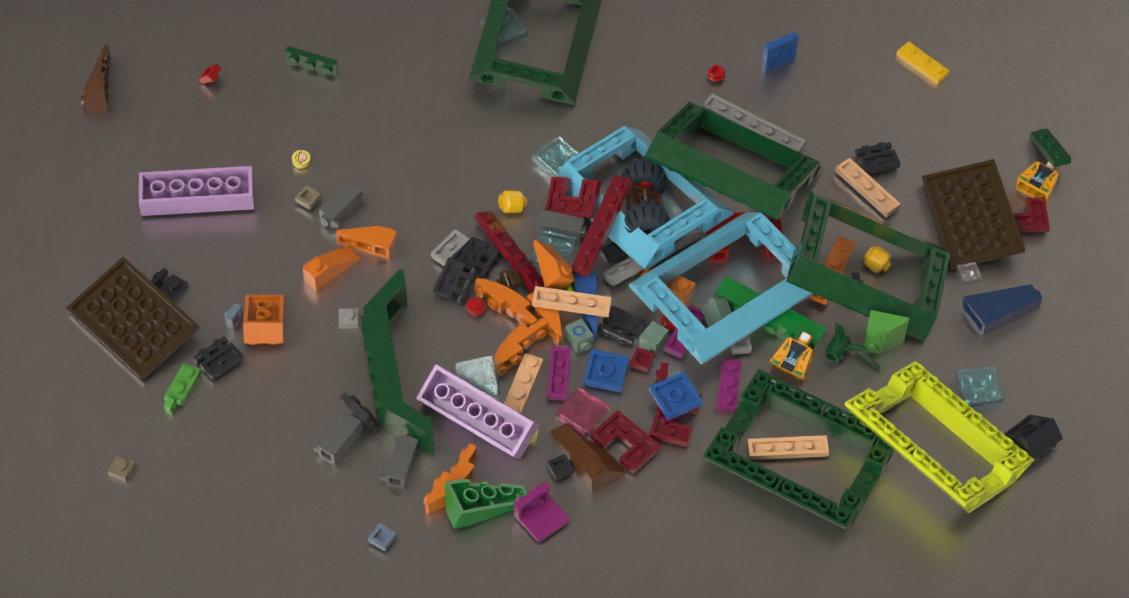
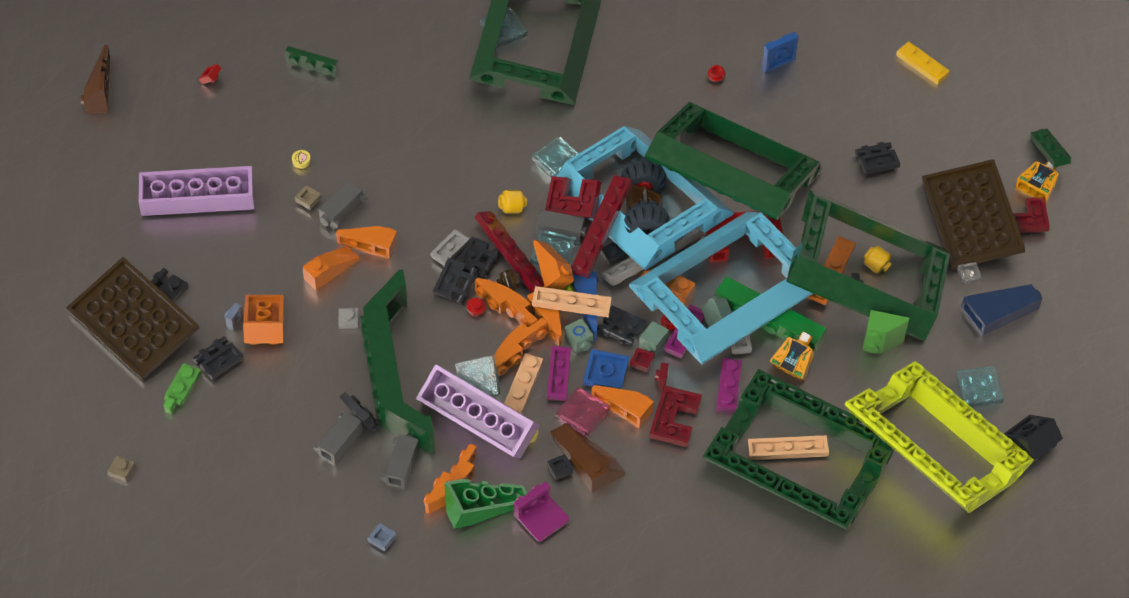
(625, 403): none -> orange slope
(640, 443): dark red plate -> none
(675, 396): blue plate -> none
(748, 120): light grey plate -> none
(841, 344): dark green plant -> none
(867, 187): light nougat plate -> none

